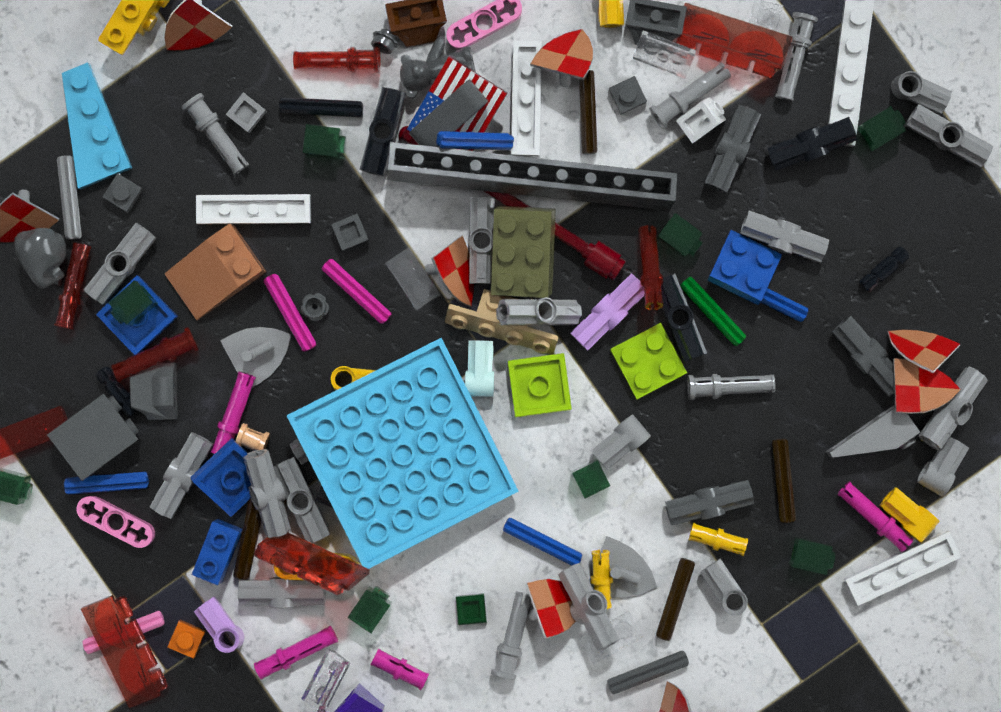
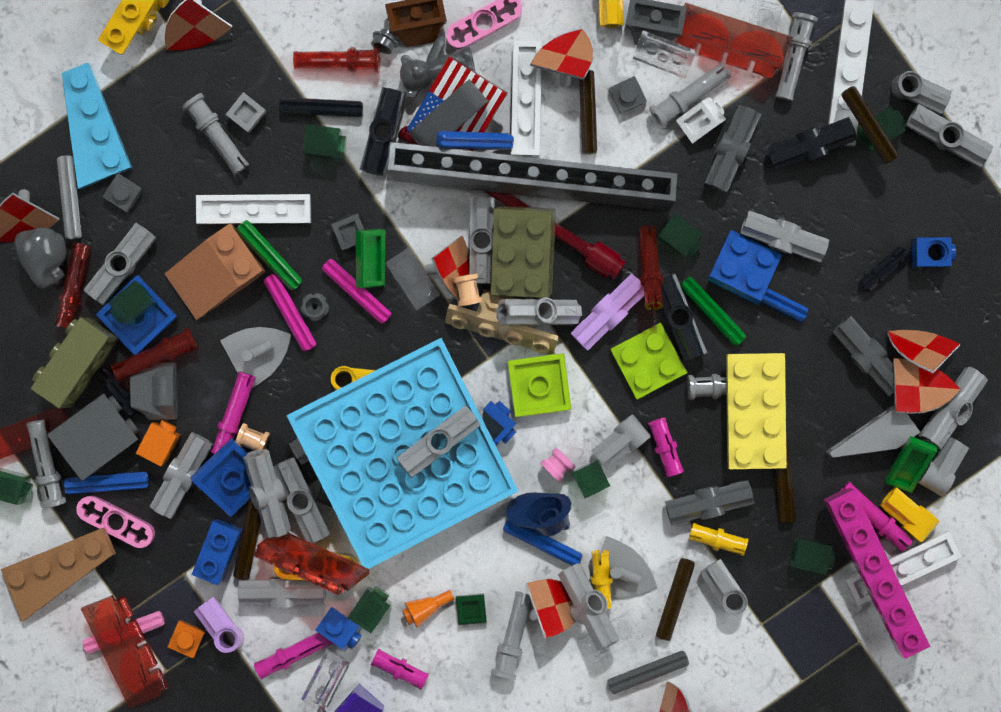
(47, 477): none -> light grey pin
(48, 574): none -> medium nougat wing
(74, 362): none -> olive brick
(159, 442): none -> orange brick
(269, 255): none -> green axle
(339, 630): none -> blue bracket
(370, 258): none -> green tile
(421, 609): none -> orange cone
(453, 429): none -> light grey piece
(467, 289): none -> light nougat bush
(479, 376): light aqua piece -> none
(500, 413): none -> blue bracket
(540, 511): none -> dark blue piece
(558, 465): none -> bright pink wheel
(666, 447): none -> dark pink pin
(756, 411): none -> light yellow plate
(869, 124): none -> dark brown axle
(876, 572): none -> dark pink brick
(911, 464): none -> green tile
(920, 255): none -> blue brick

